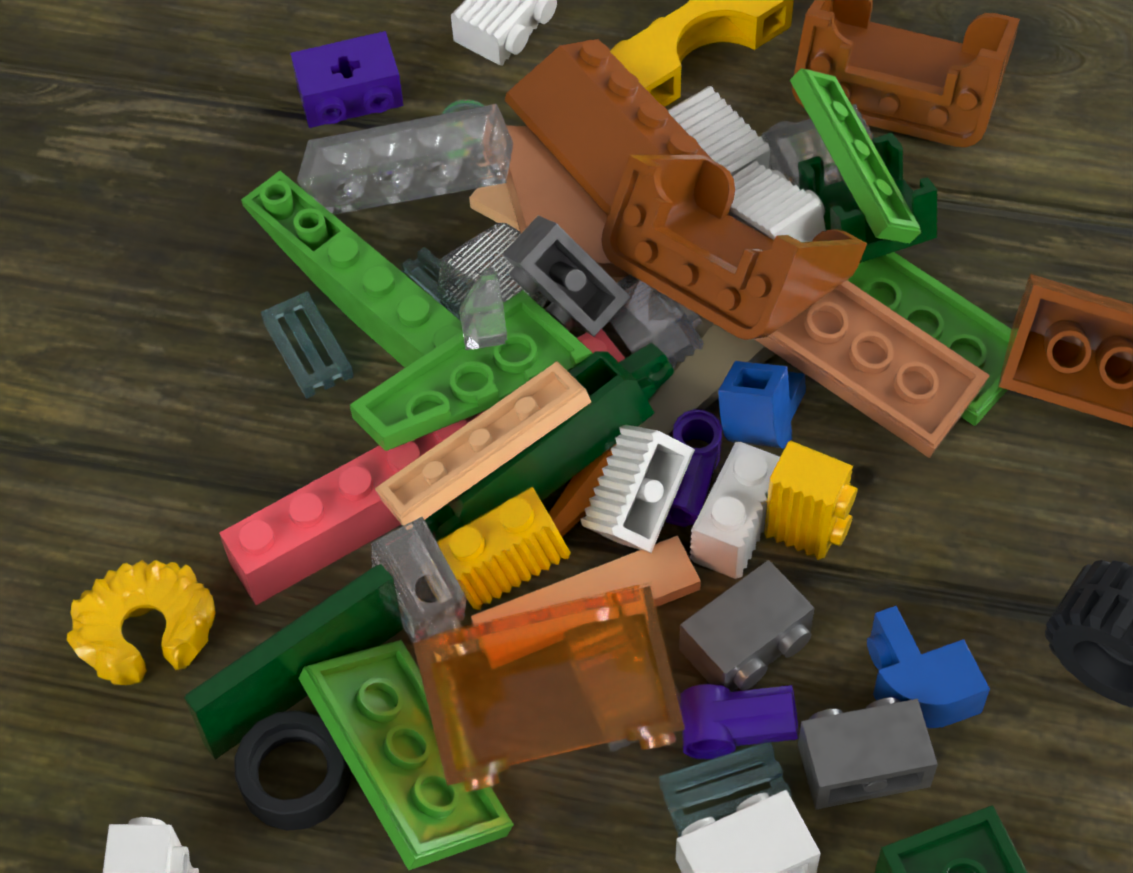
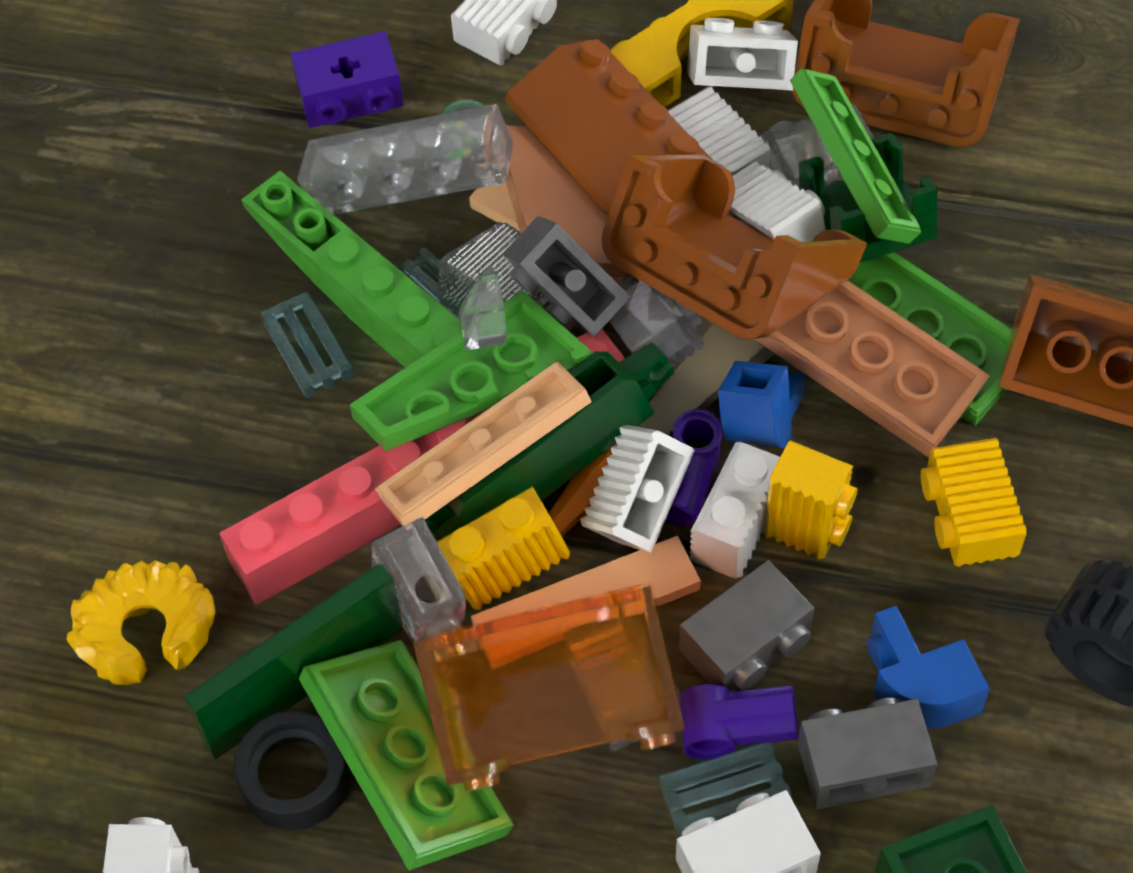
(741, 56): none -> white brick
(974, 502): none -> yellow brick

